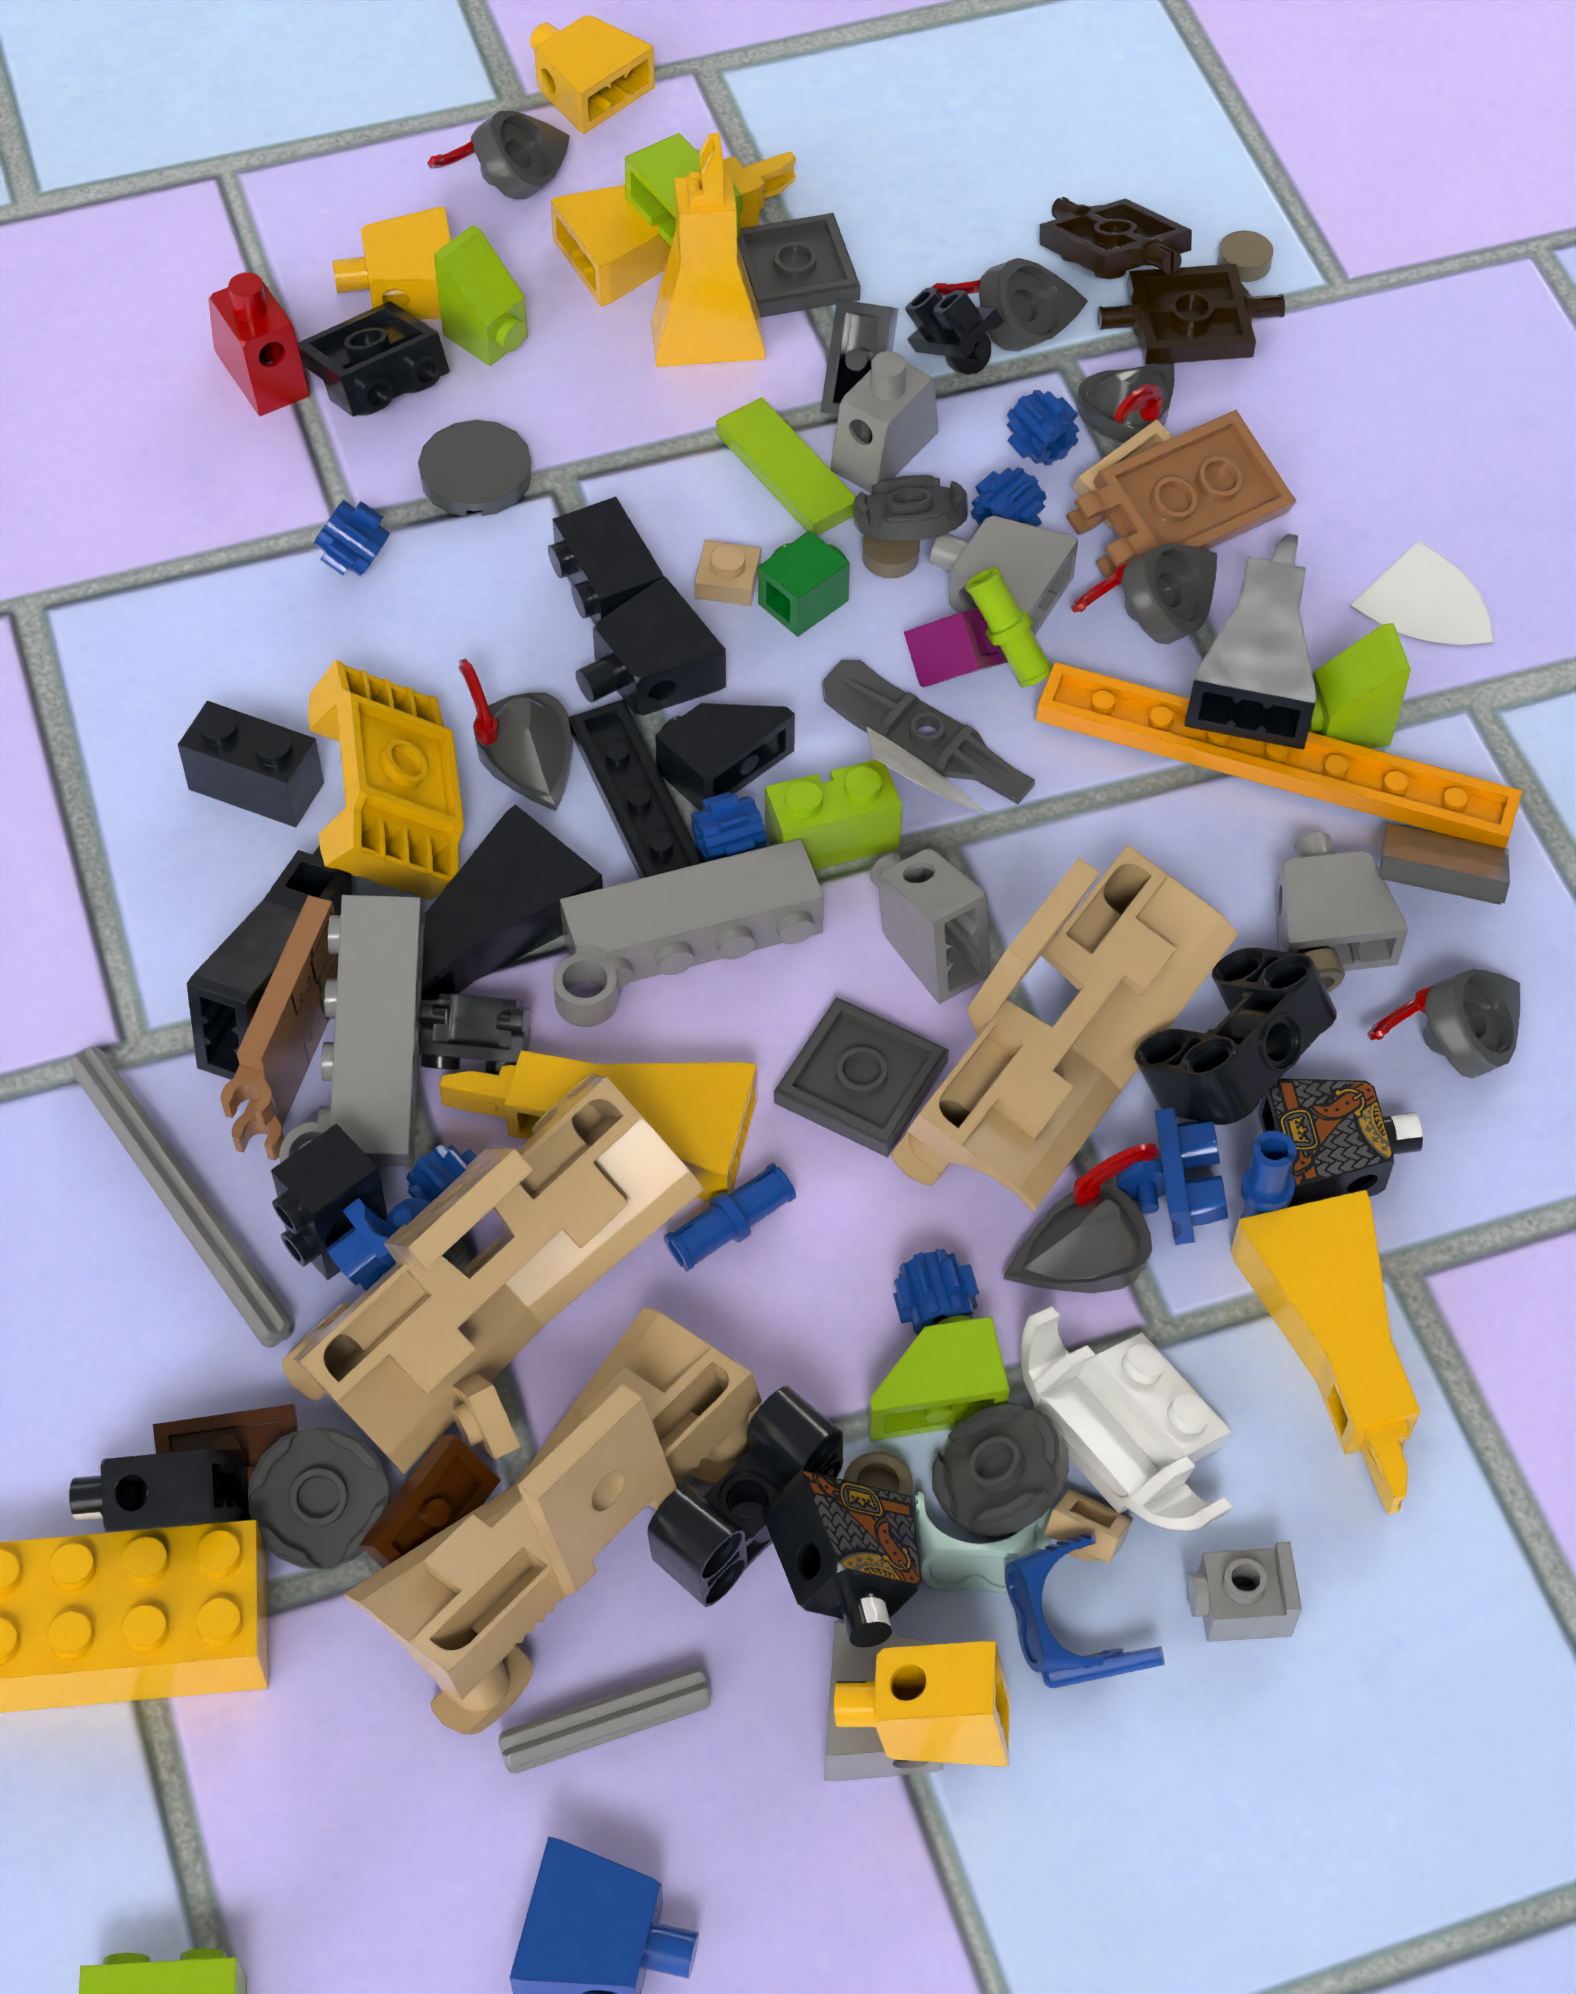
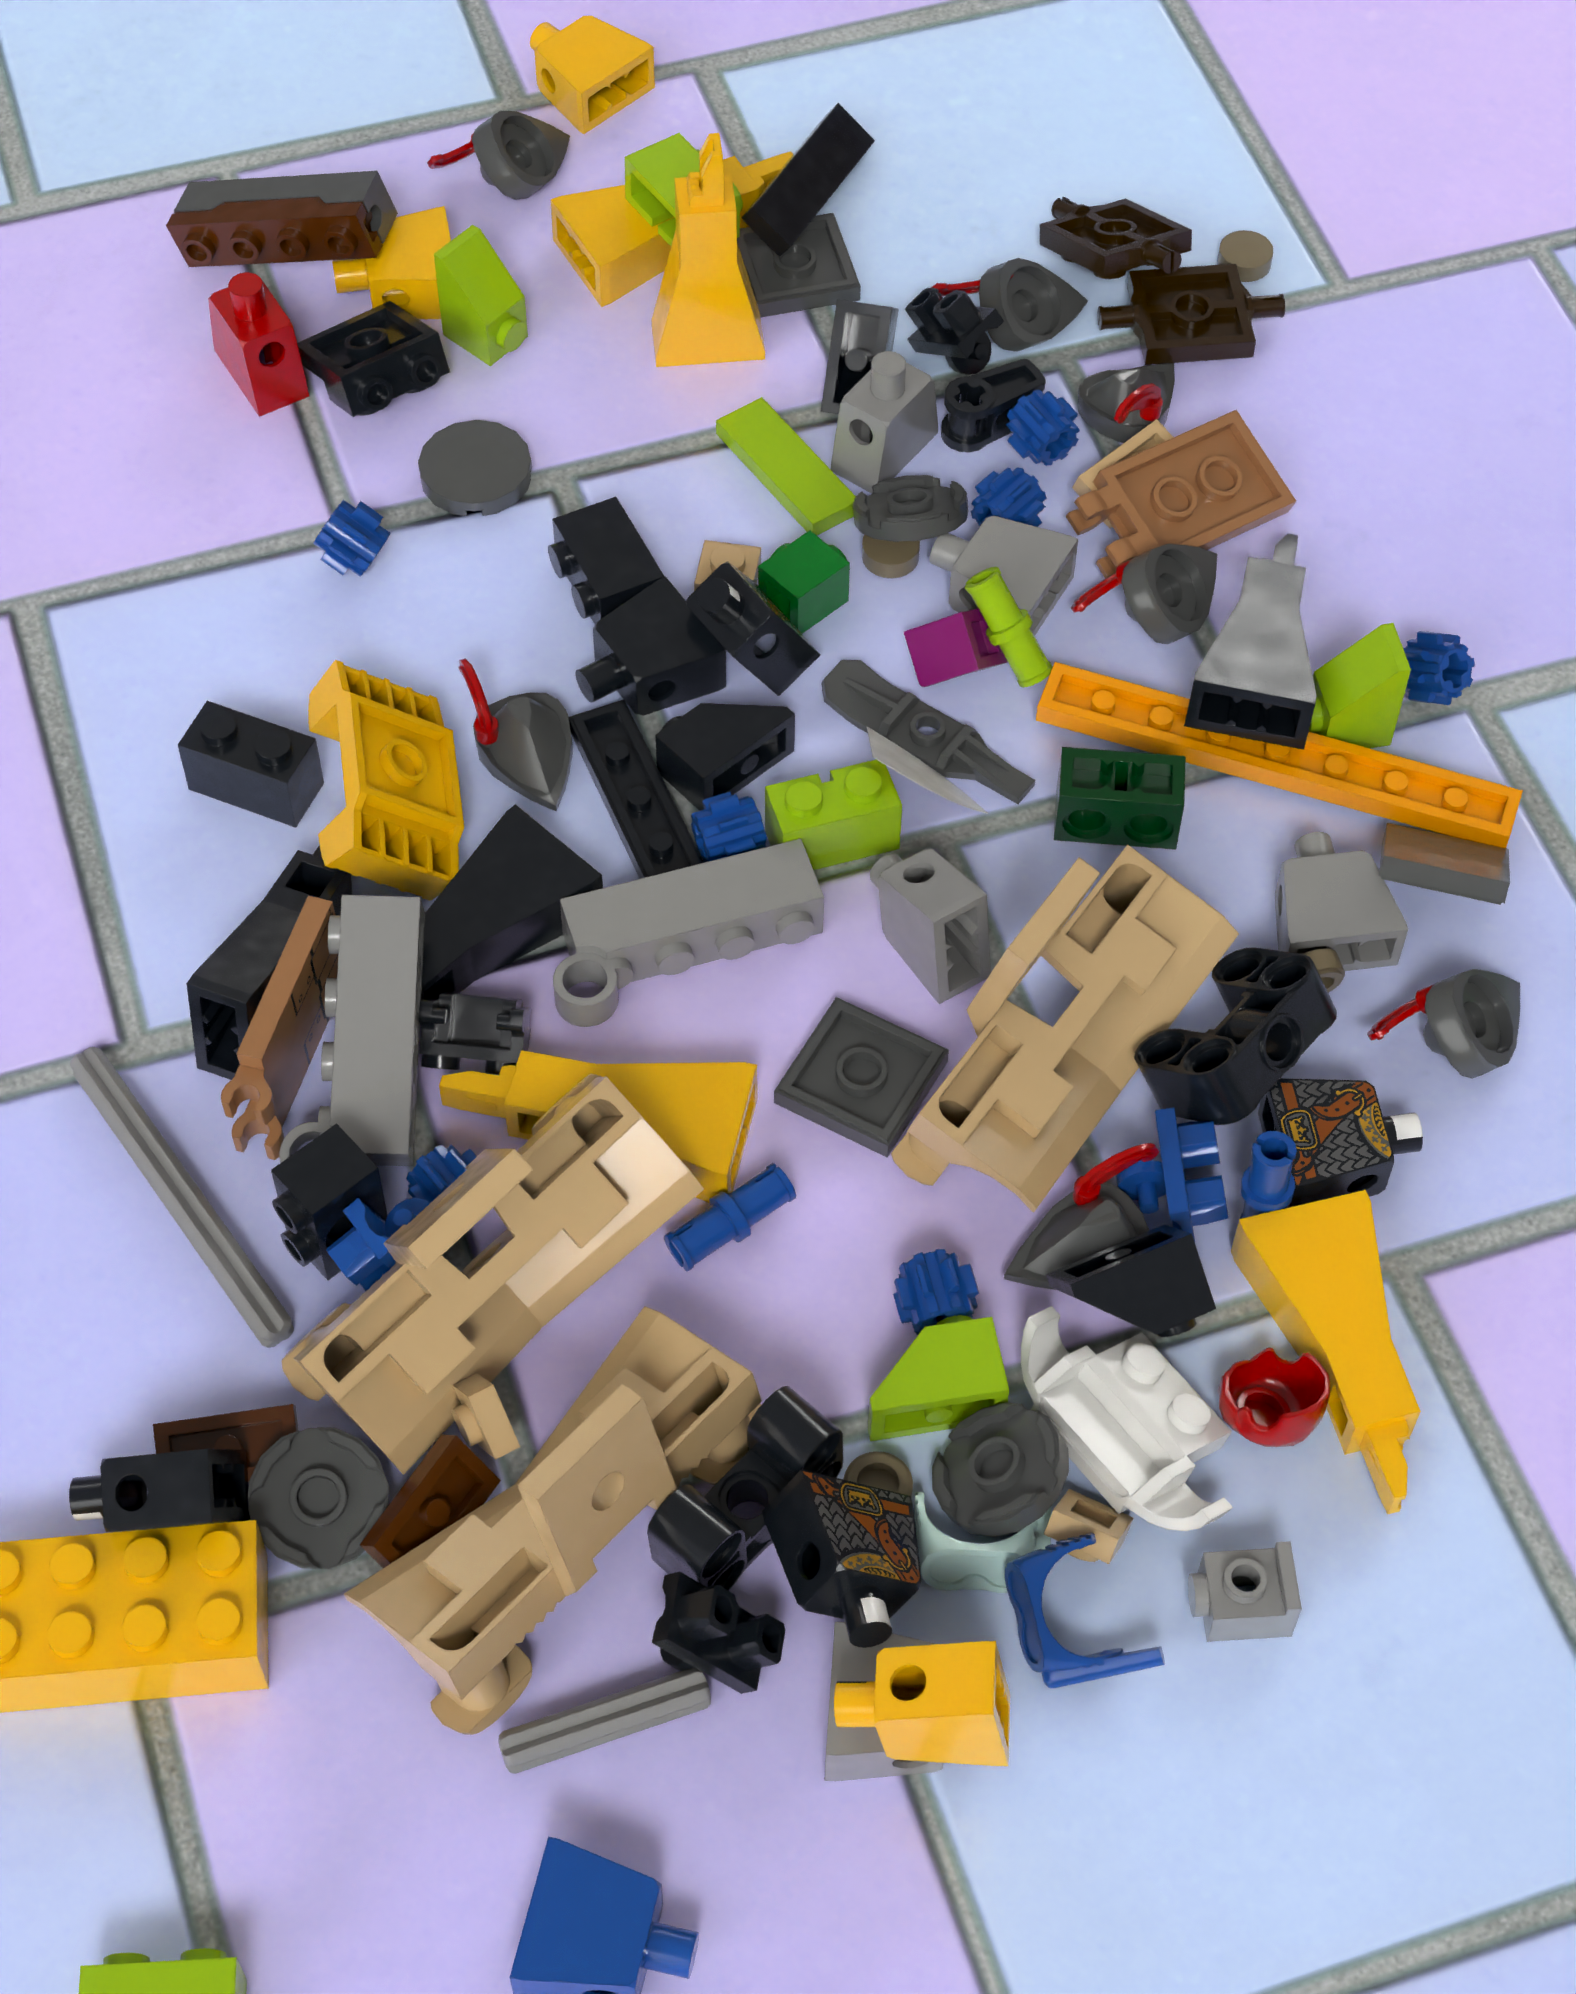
(282, 219): none -> reddish brown piece
(714, 1634): none -> black hips
(740, 615): none -> black torso
(808, 180): none -> black tile
(985, 404): none -> black piece
(1119, 798): none -> dark green brick
(1144, 1281): none -> black slope
(1274, 1398): none -> red hair
(1427, 600): white sticker -> none
(1437, 667): none -> blue gear

